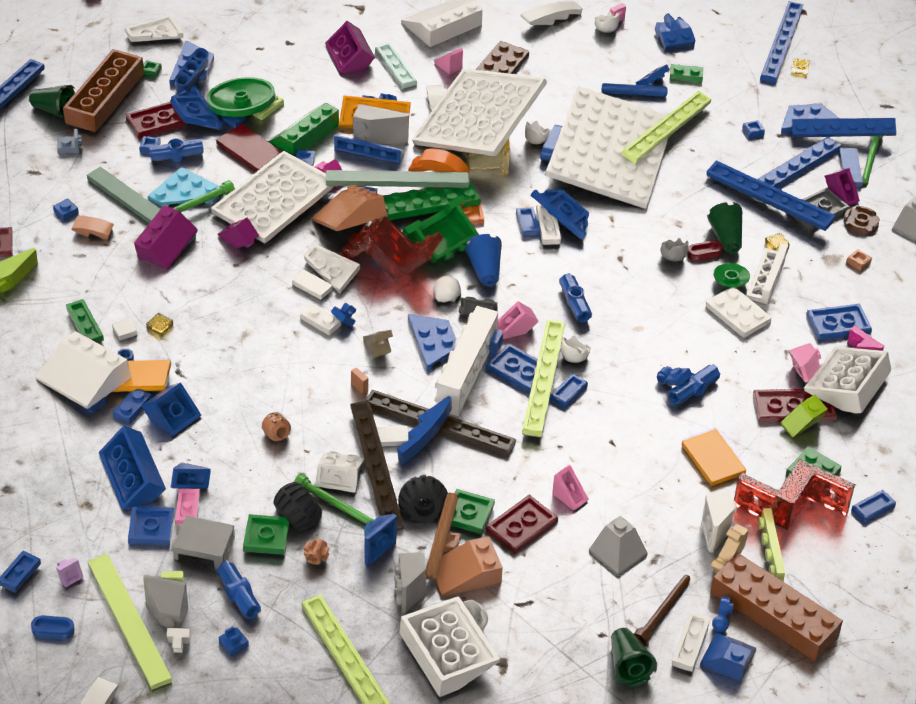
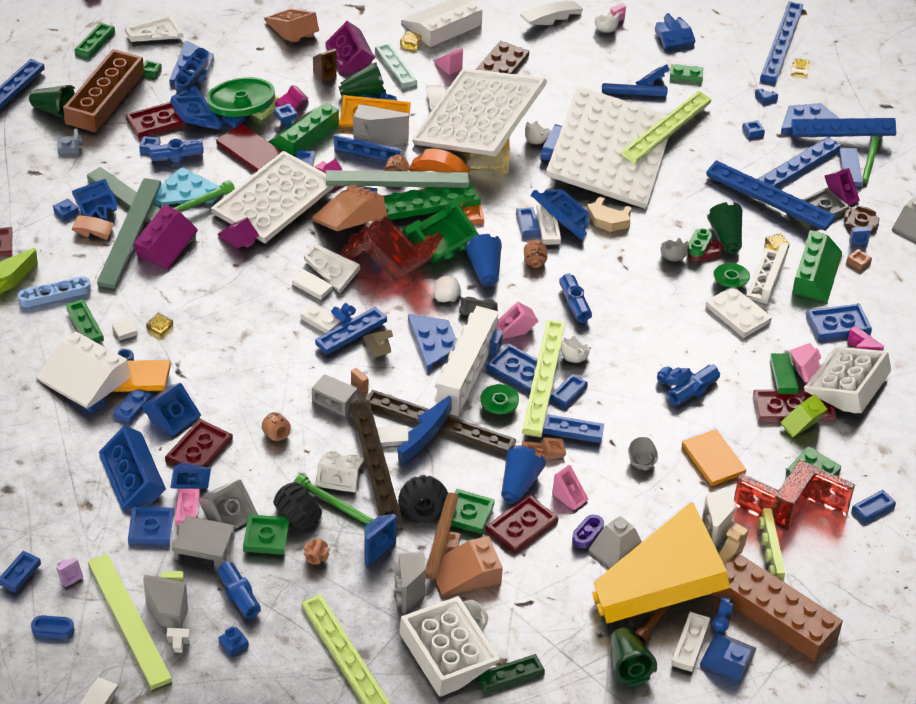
(54, 290): none -> light blue beam
(94, 40): none -> green tile
(95, 199): none -> blue plate
(129, 233): none -> sand green tile
(199, 445): none -> dark red tile
(228, 504): none -> light grey slope
(285, 114): none -> blue tile
(294, 24): none -> nougat slope
(294, 96): none -> dark pink slope
(325, 65): none -> reddish brown slope
(334, 394): none -> light grey brick
(351, 330): none -> blue plate
(364, 82): none -> dark green cone
(397, 163): none -> nougat head
(410, 39): none -> clear yellow tile
(499, 399): none -> green dish
(510, 673): none -> dark green tile
(520, 472): none -> blue cone
(535, 253): none -> nougat head
(549, 448): none -> nougat slope
(573, 428): none -> plate
(584, 534): none -> plate
(608, 218): none -> tan piece
(642, 453): none -> light grey hair
(663, 570): none -> yellow slope
(699, 242): none -> green plate
(766, 96): none -> blue tile
(783, 373): none -> green tile
(817, 267): none -> green slope
(860, 235): none -> blue tile

